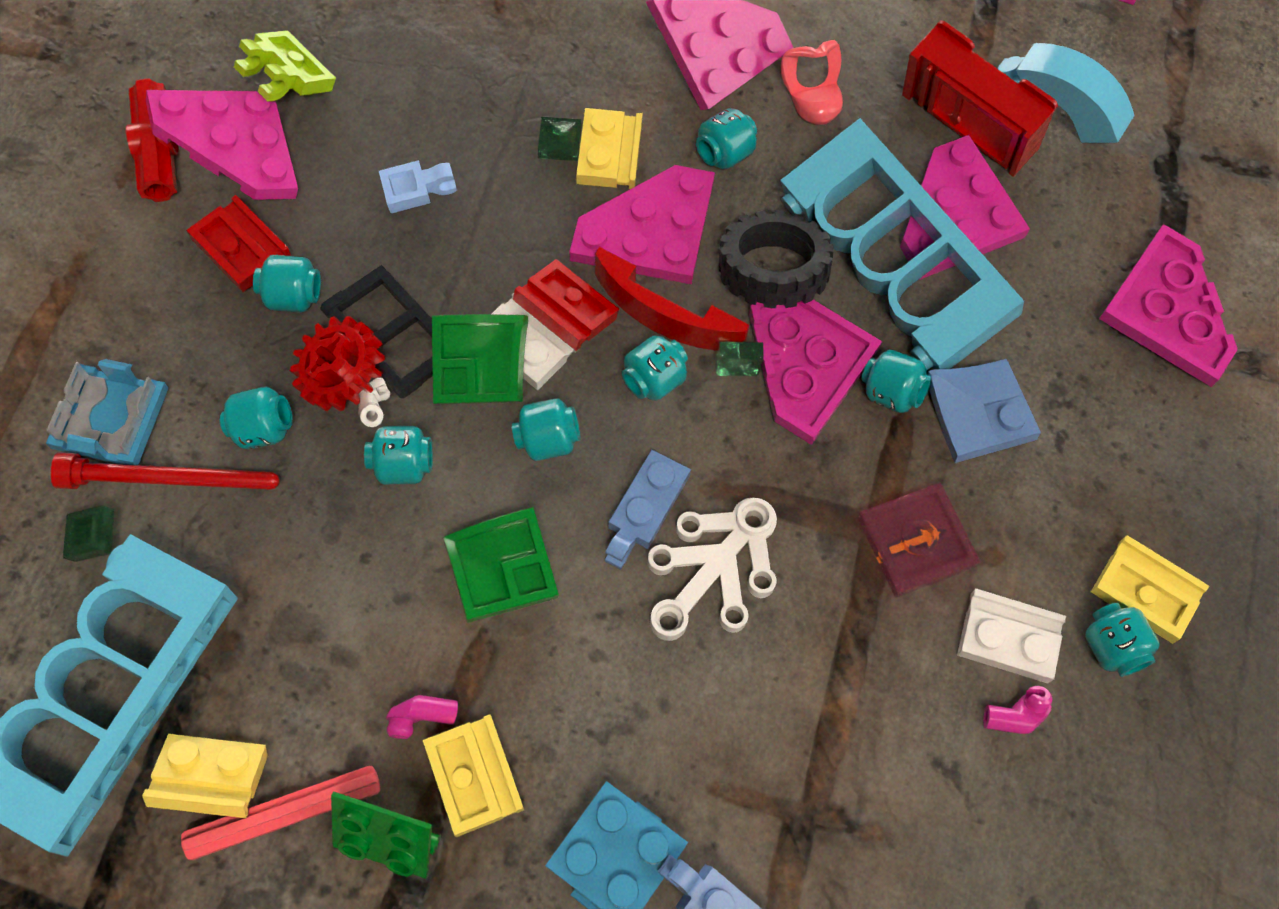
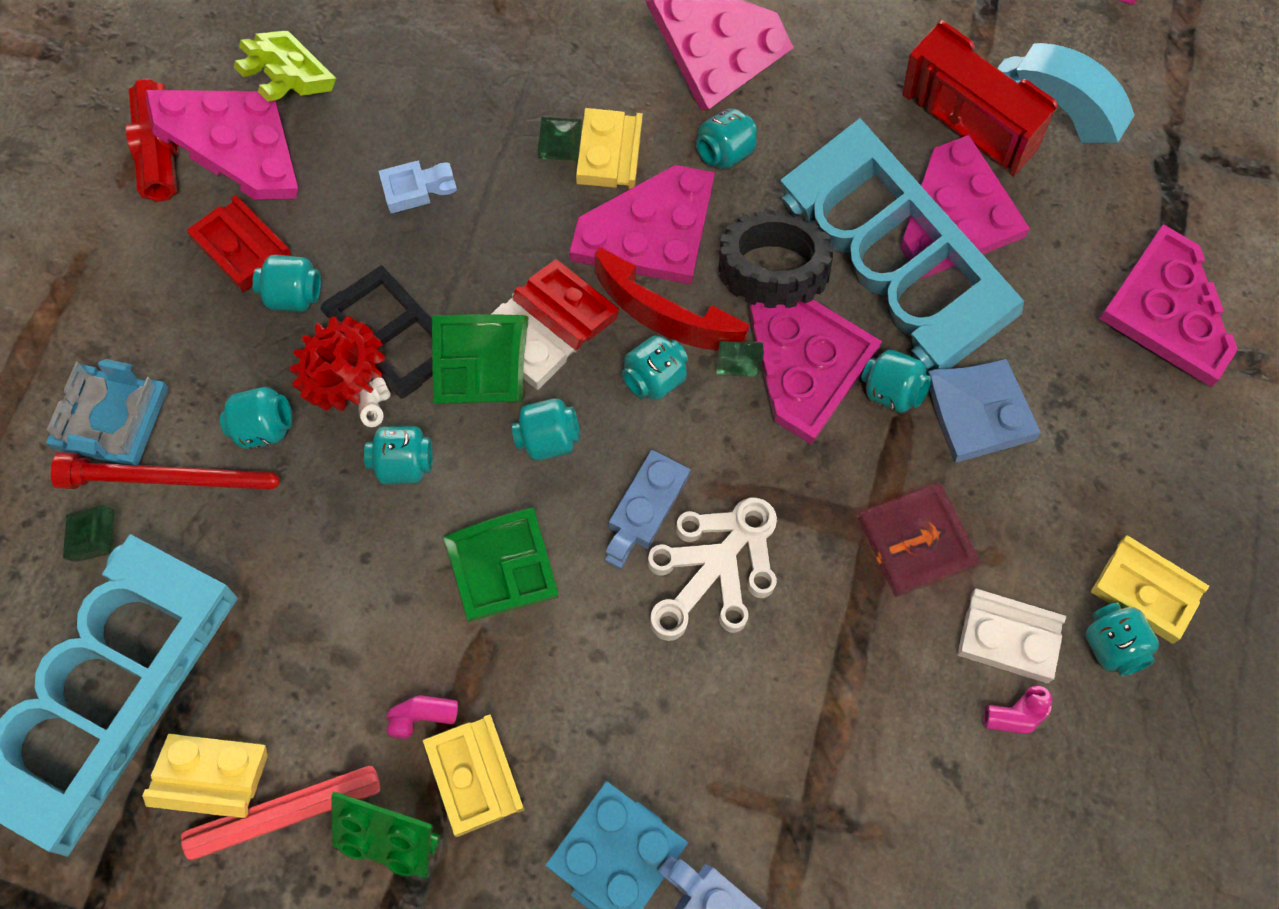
(818, 103): coral piece -> none

